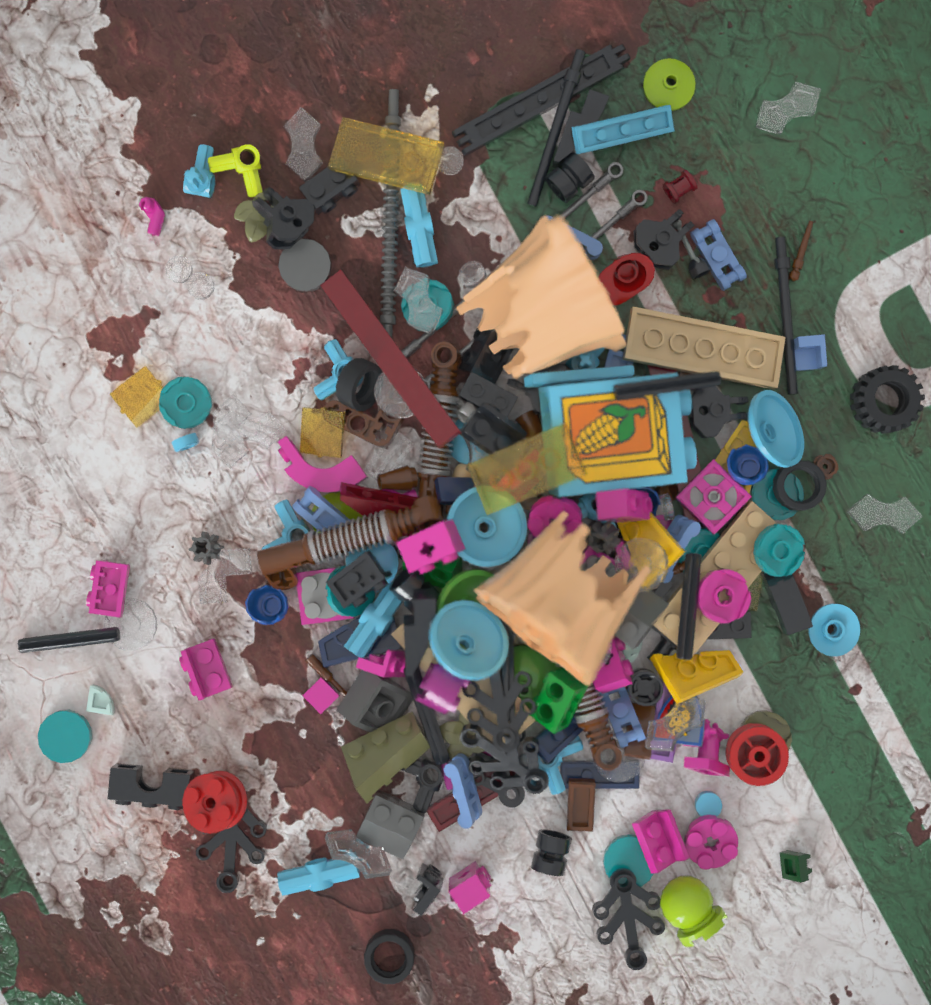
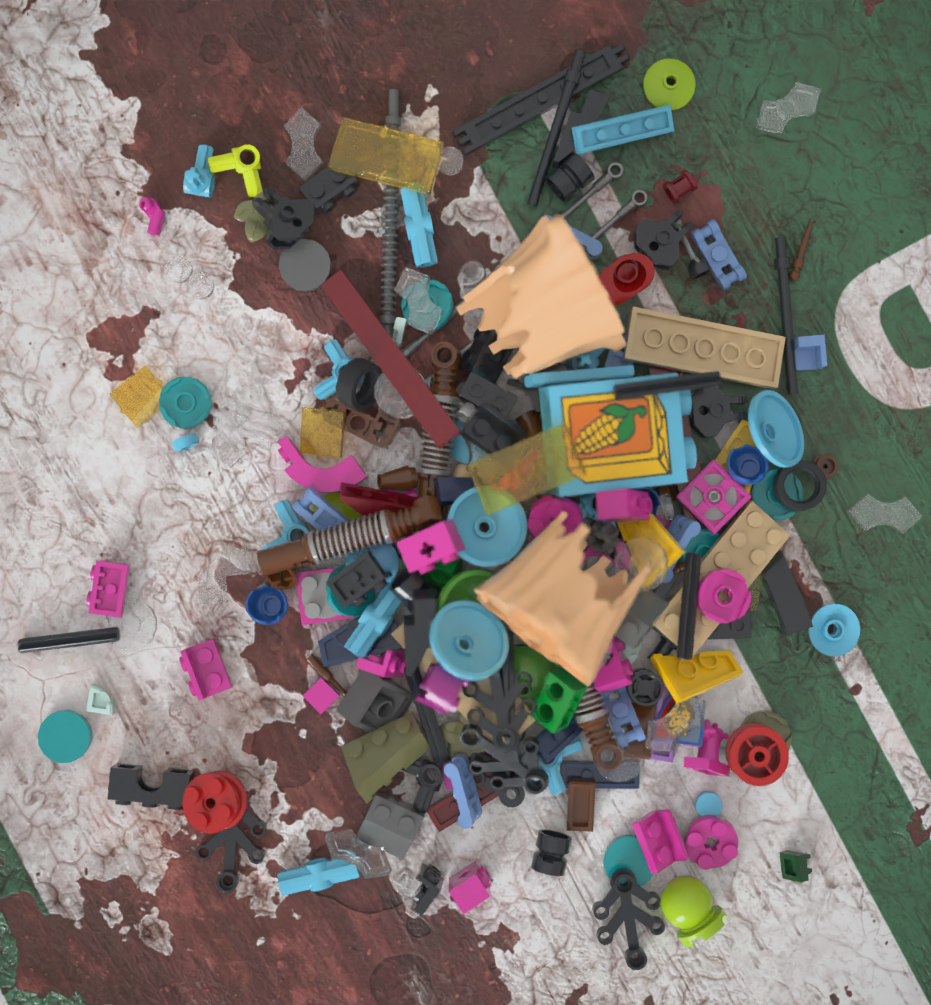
(199, 549): dark grey gear -> none
(380, 975): black tyre -> none
(399, 330): none -> light aqua tile
(779, 550): teal tile -> none
(908, 399): black tyre -> none

